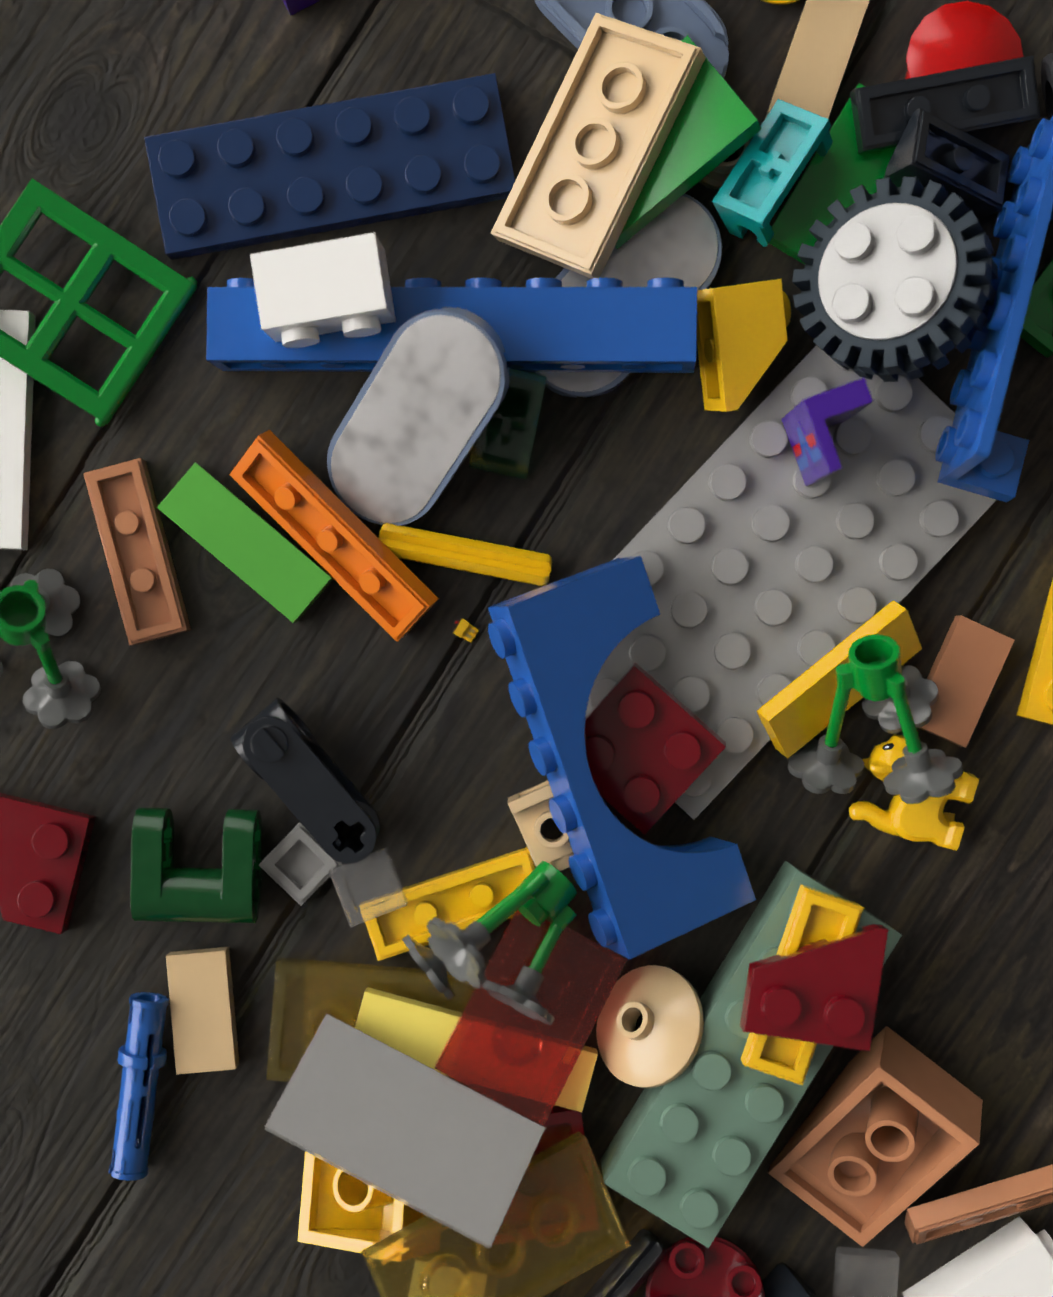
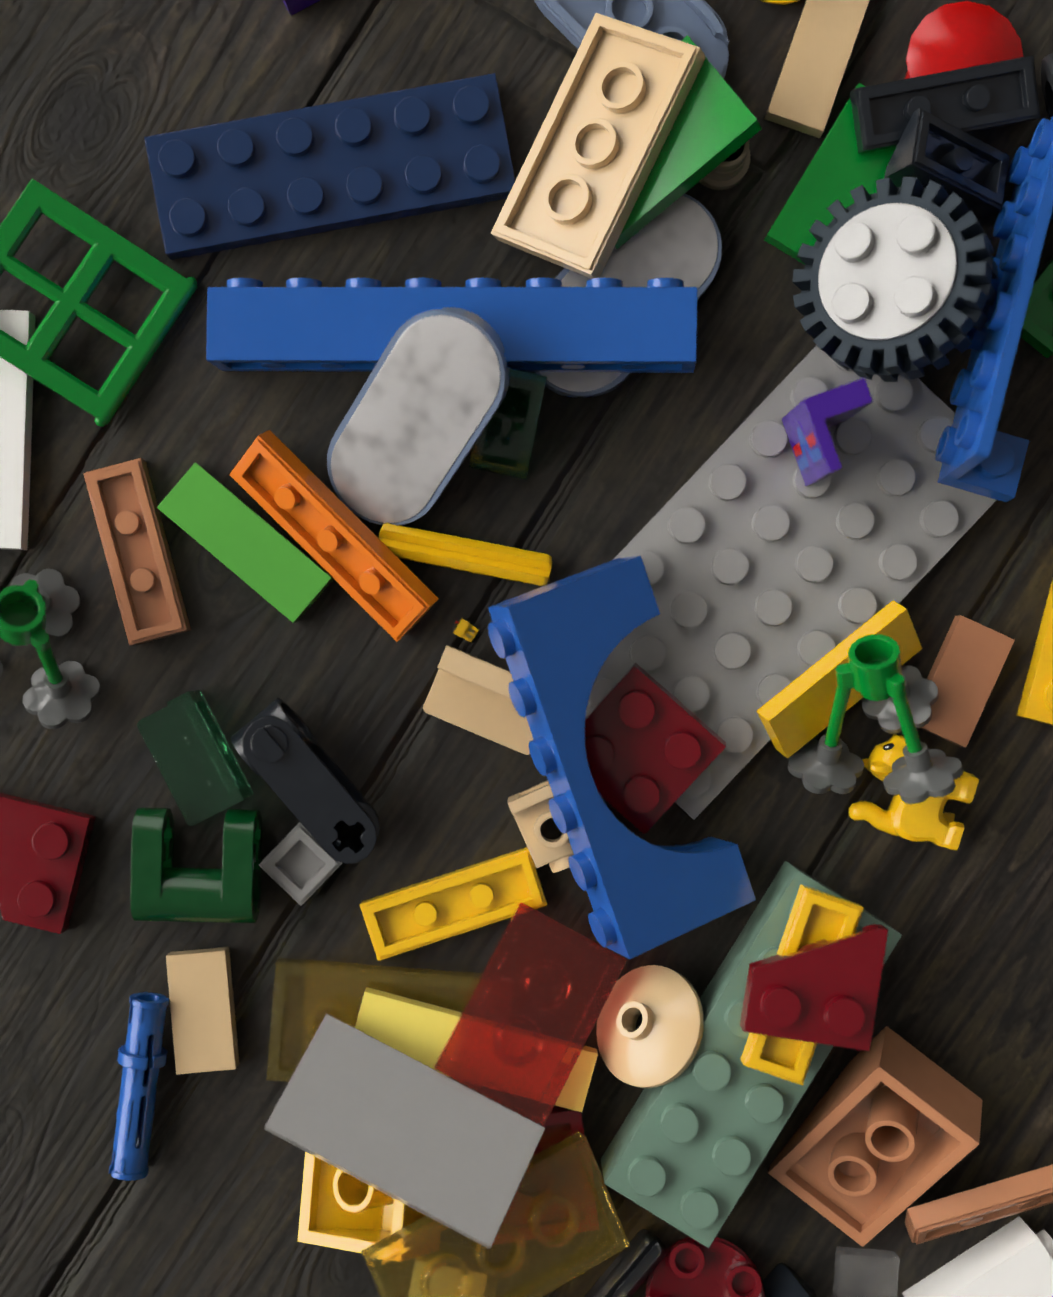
(194, 757): none -> clear green panel
(323, 290): white brick -> none
(368, 887): clear tile -> none
(477, 699): none -> tan panel
(538, 898): plant -> none
(738, 339): yellow slope -> none
(770, 169): teal hinge -> none

